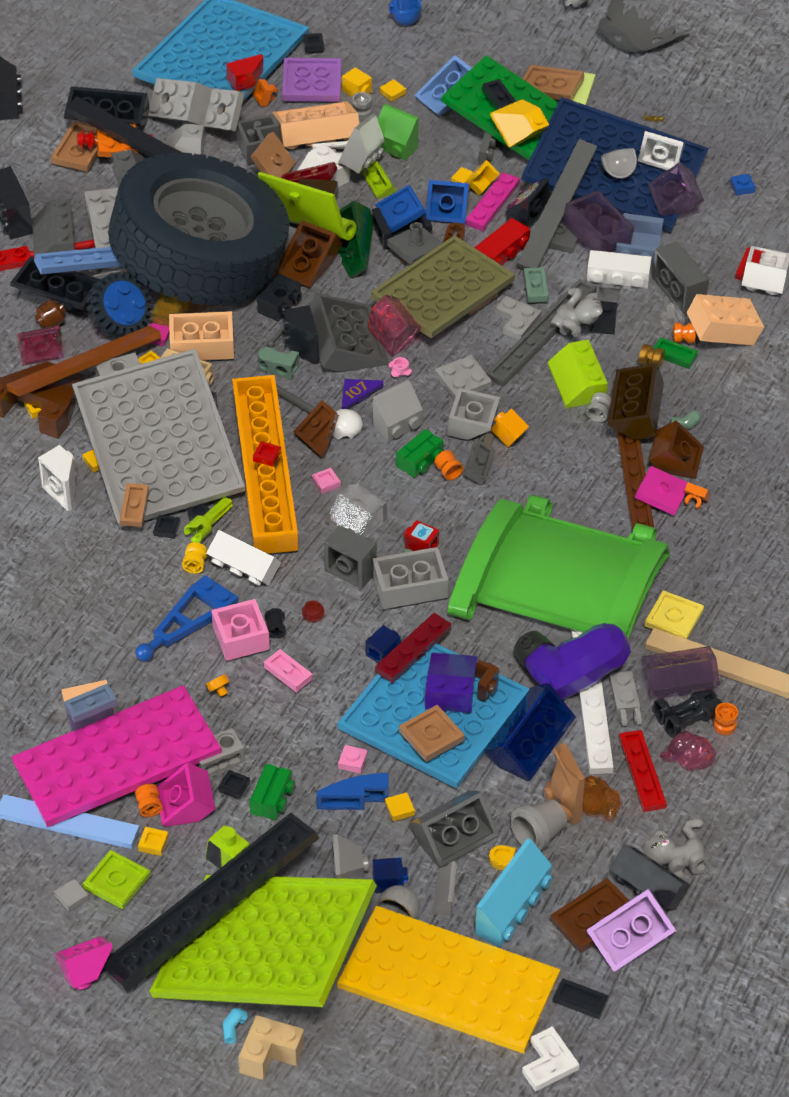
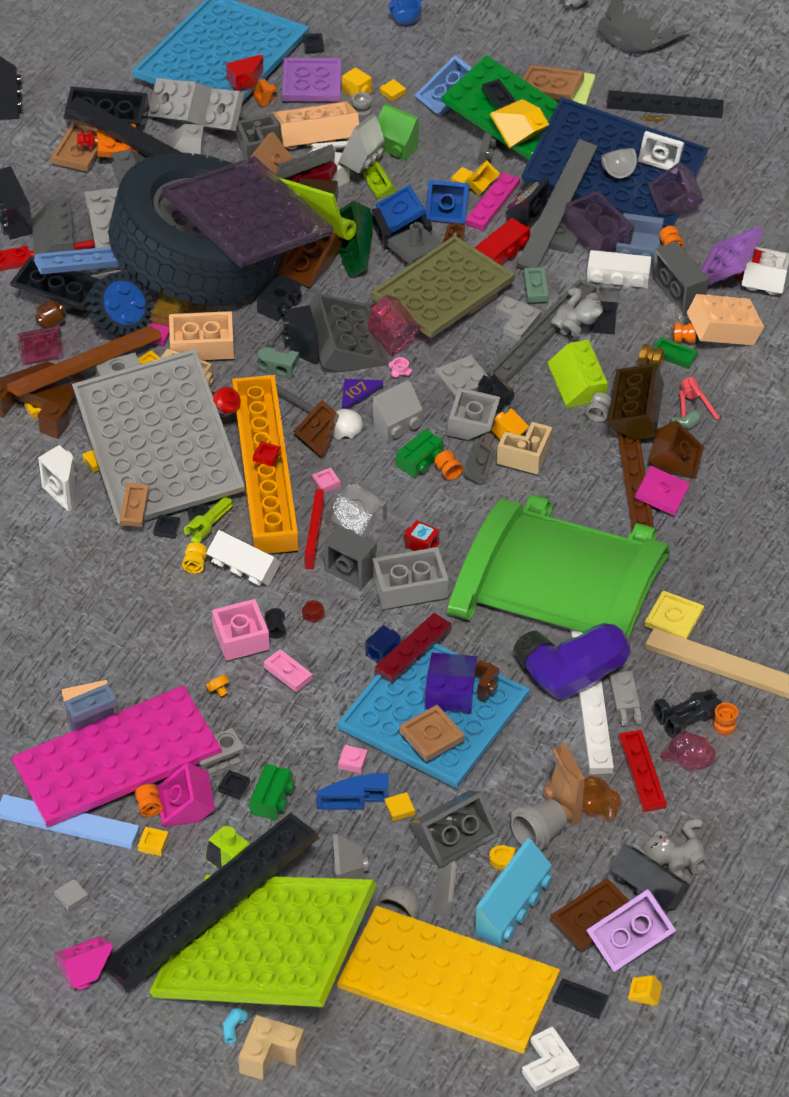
(116, 879): lime plate -> none
(206, 591): blue plate -> none
(227, 401): none -> red head
(247, 211): none -> clear purple plate
(306, 162): none -> dark grey plate
(314, 529): none -> red tile
(388, 873): clear blue brick -> none
(497, 387): none -> black hips
(527, 451): none -> tan brick
(530, 732): clear blue slope -> none
(645, 990): none -> yellow slope
(665, 104): none -> black plate
(669, 235): none -> orange wheel
(681, 671): clear purple slope -> none
(691, 390): none -> coral plant
(698, 493): orange tile -> none
(731, 255): none -> medium lavender plate
(742, 184): blue plate -> none

